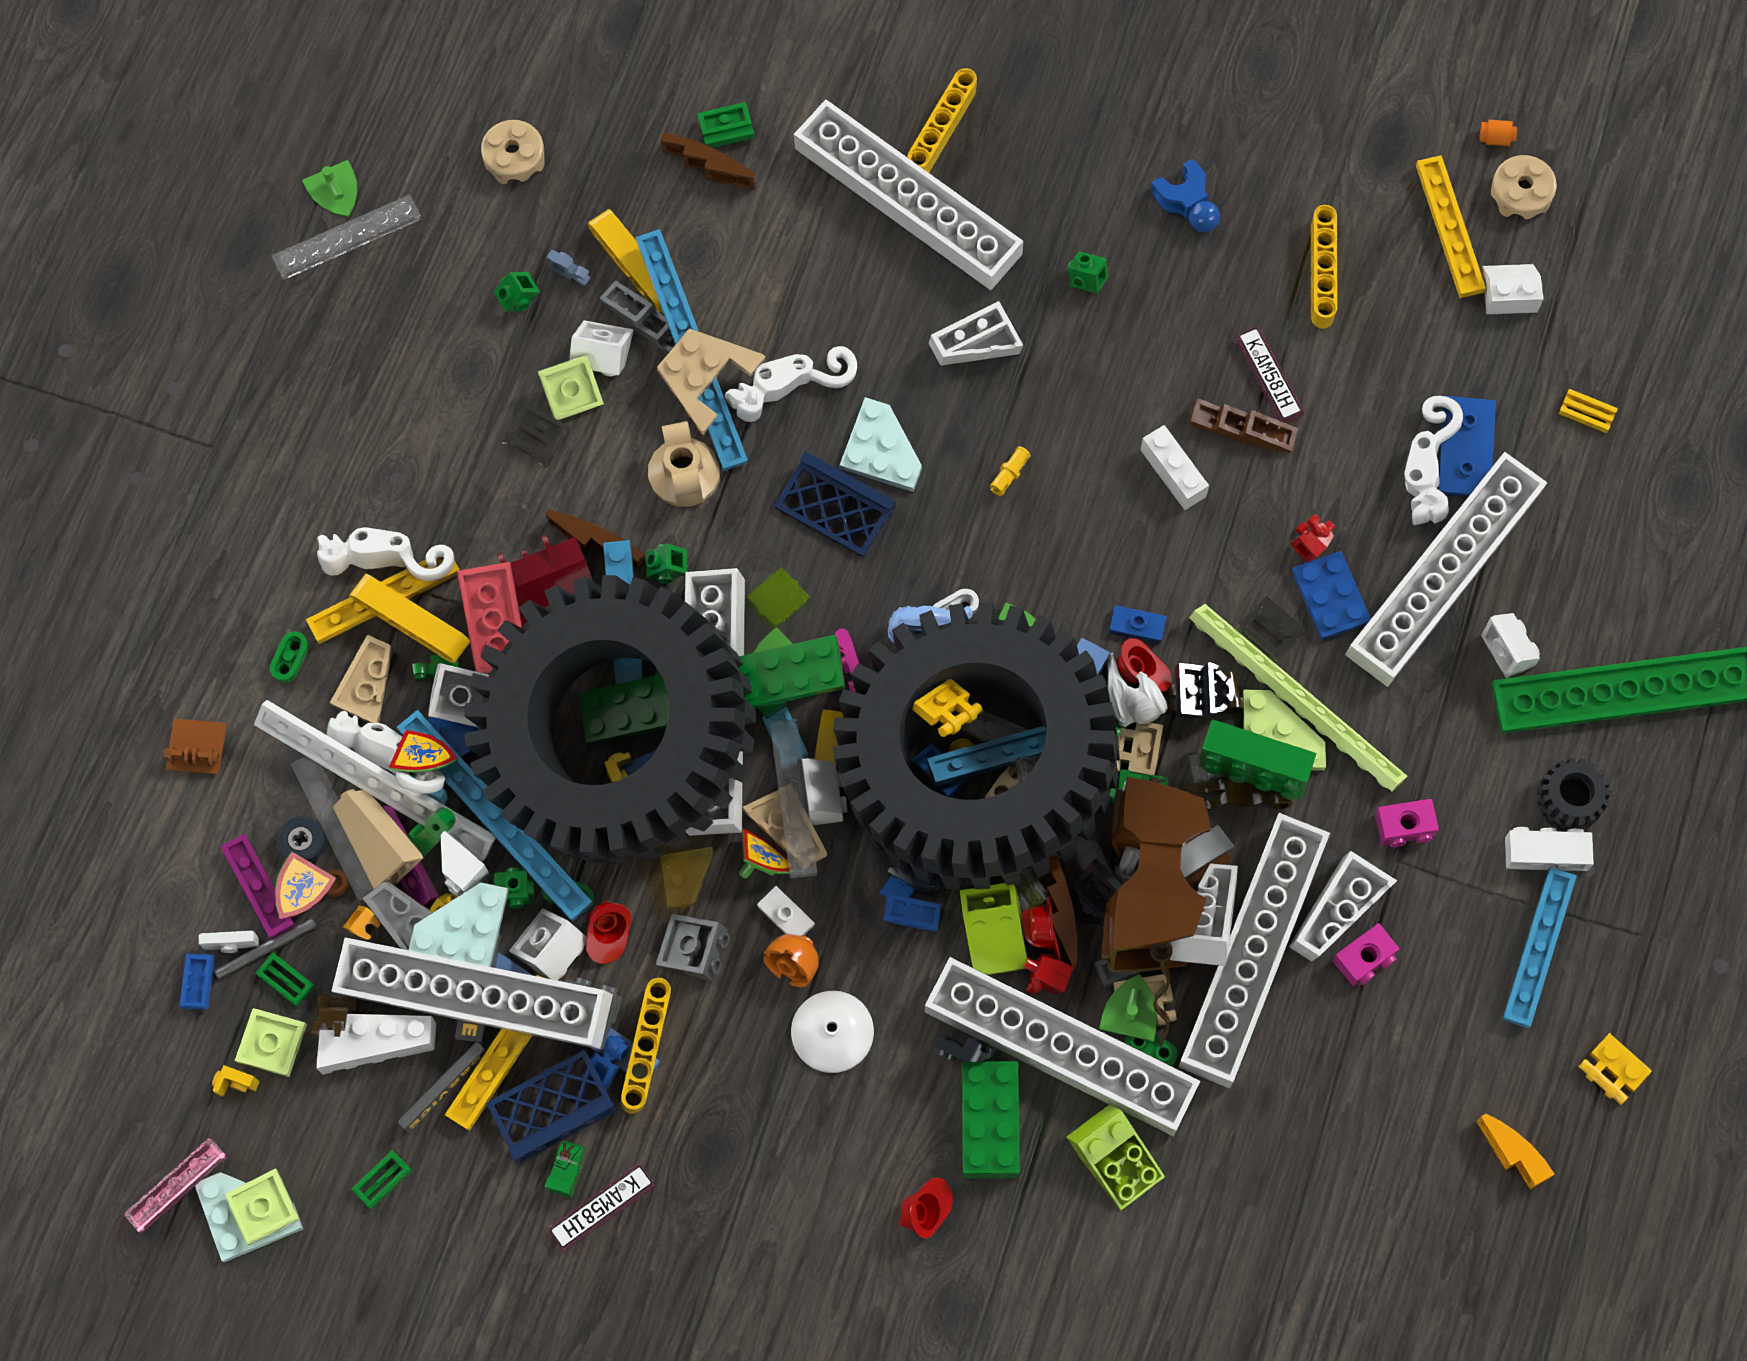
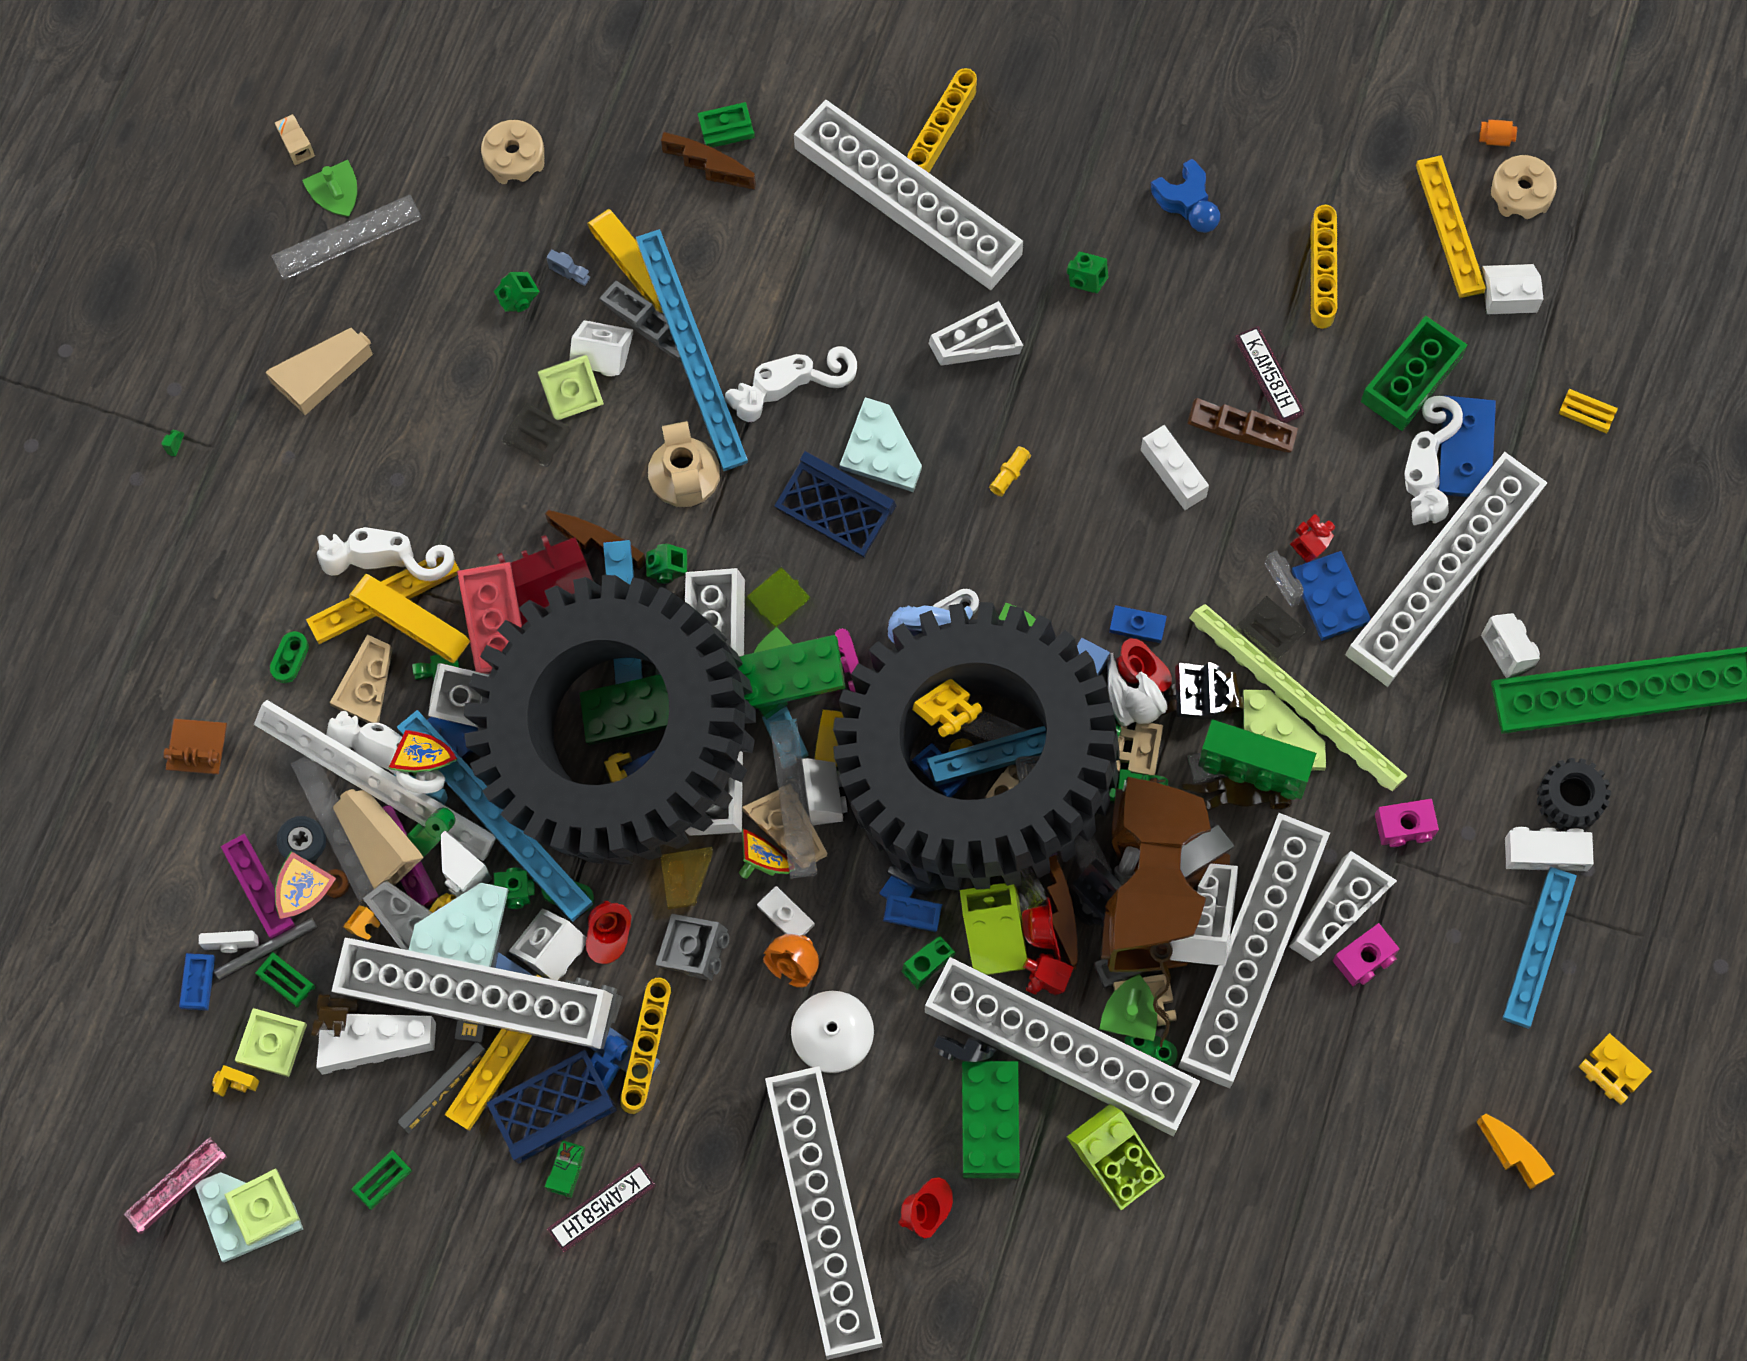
(172, 442): none -> green tile
(294, 139): none -> tan leg
(319, 370): none -> tan slope
(694, 366): tan wing -> none
(823, 1213): none -> white brick
(927, 962): none -> green leg
(1279, 570): none -> clear plate
(1413, 373): none -> green brick

